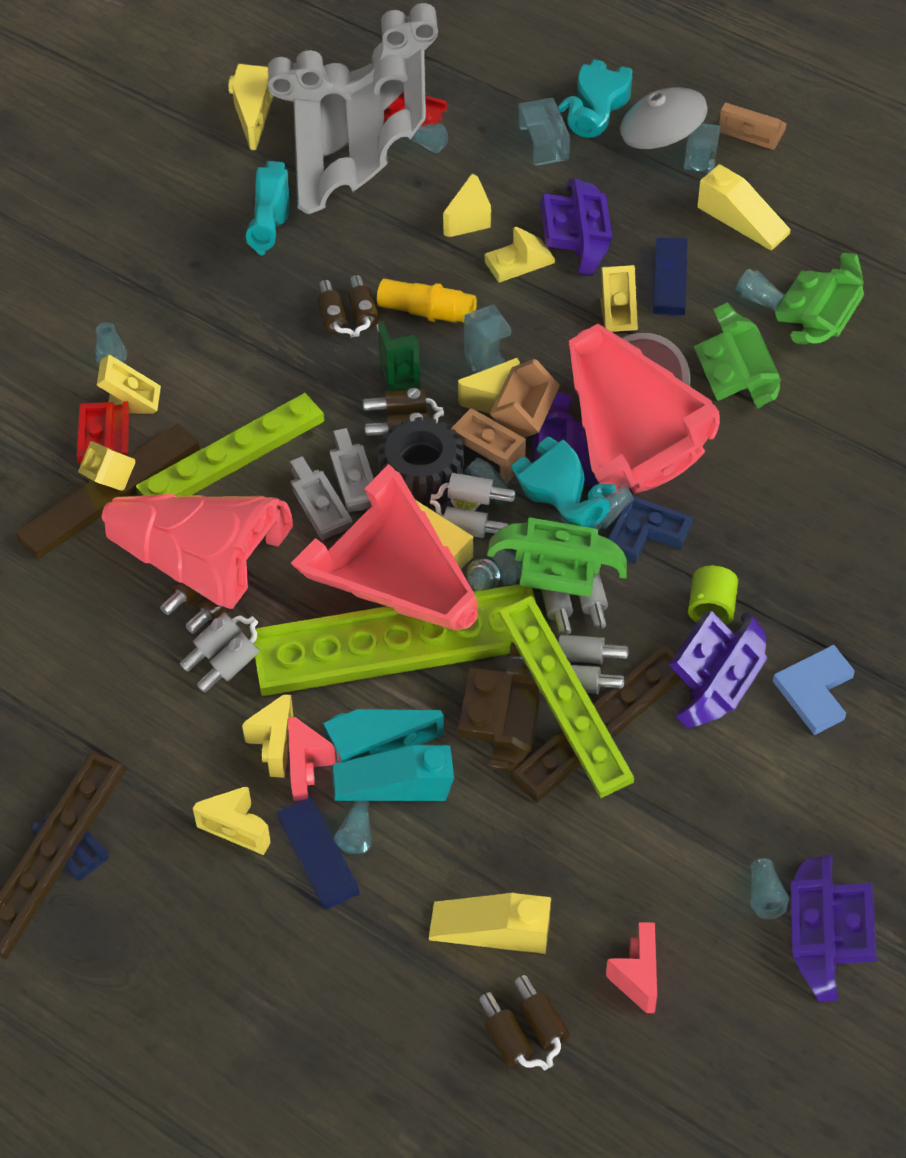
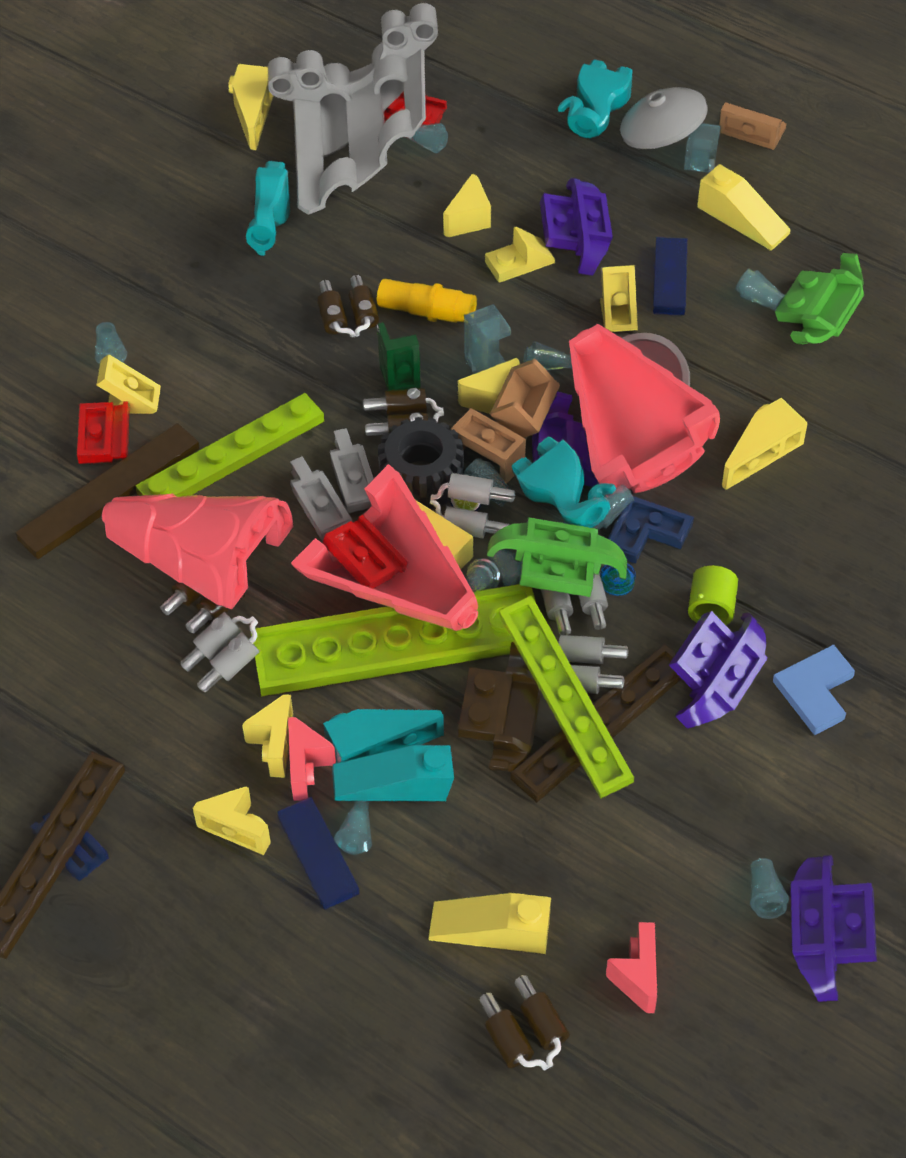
(106, 466): light yellow slope -> none
(365, 552): none -> red plate
(546, 130): clear light blue panel -> none
(548, 357): none -> clear light blue cone
(613, 584): none -> tile
(738, 359): bright green plate -> none
(769, 436): none -> light yellow slope

